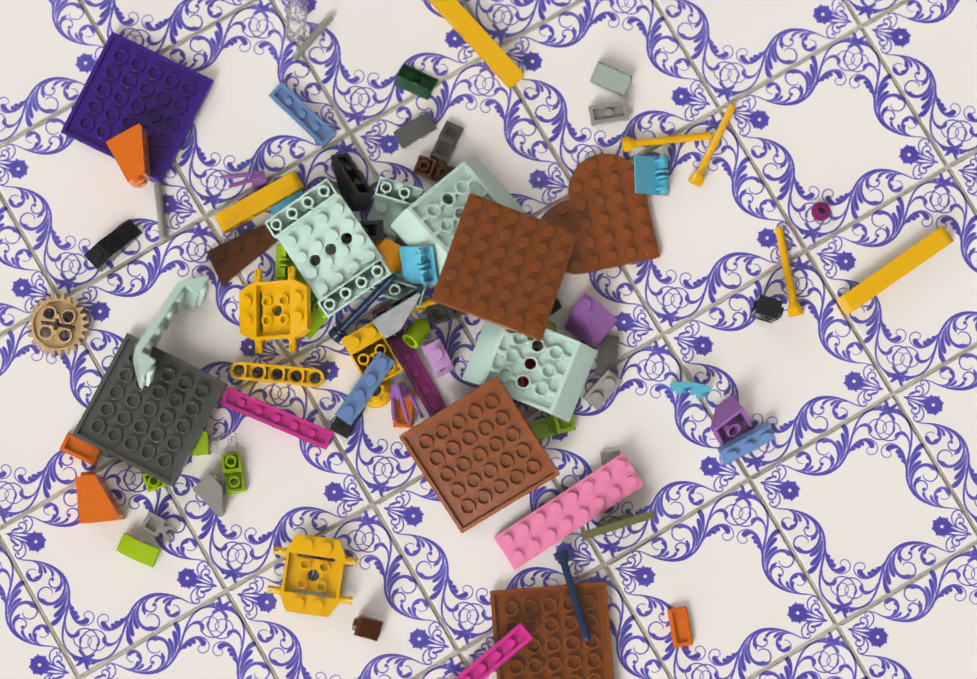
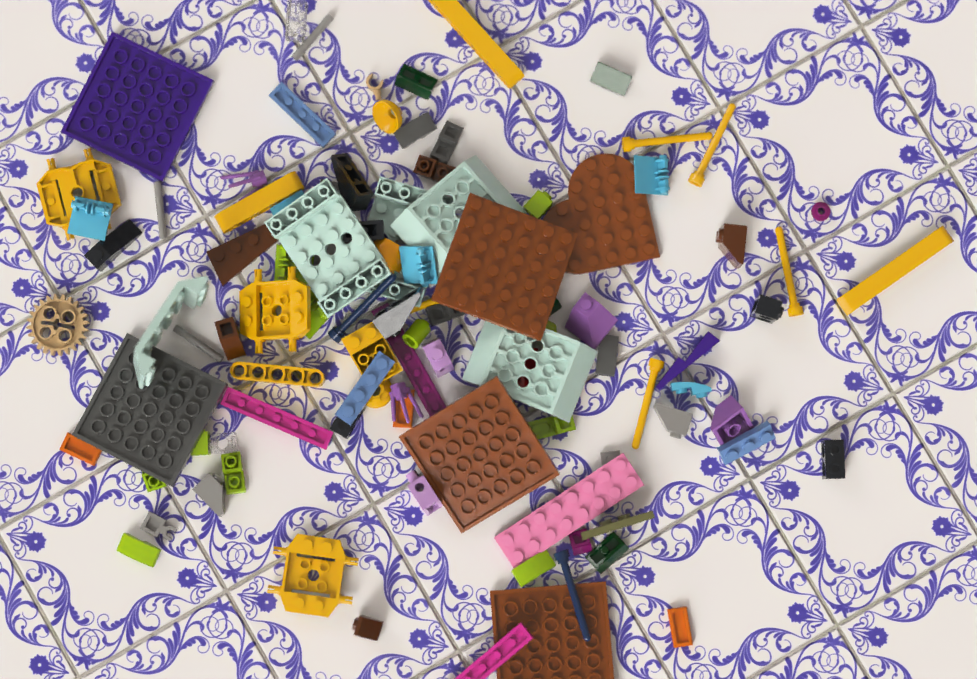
(70, 179): none -> yellow piece
(89, 218): none -> medium azure hinge
(96, 500): orange slope -> none
(132, 155): orange slope -> none
(199, 344): none -> light grey bar
(230, 338): none -> reddish brown slope
(376, 90): none -> tan piece
(384, 118): none -> yellow piece
(427, 498): none -> lavender torso
(533, 568): none -> lime slope
(538, 204): none -> lime brick
(579, 545): none -> magenta slope
(602, 389): light grey plate -> none
(607, 552): none -> dark green slope
(608, 113): light grey plate -> none
(655, 367): none -> yellow piece
(673, 420): none -> light grey slope
(680, 365): none -> dark purple slope
(732, 243): none -> reddish brown slope
(833, 459): none -> black brick

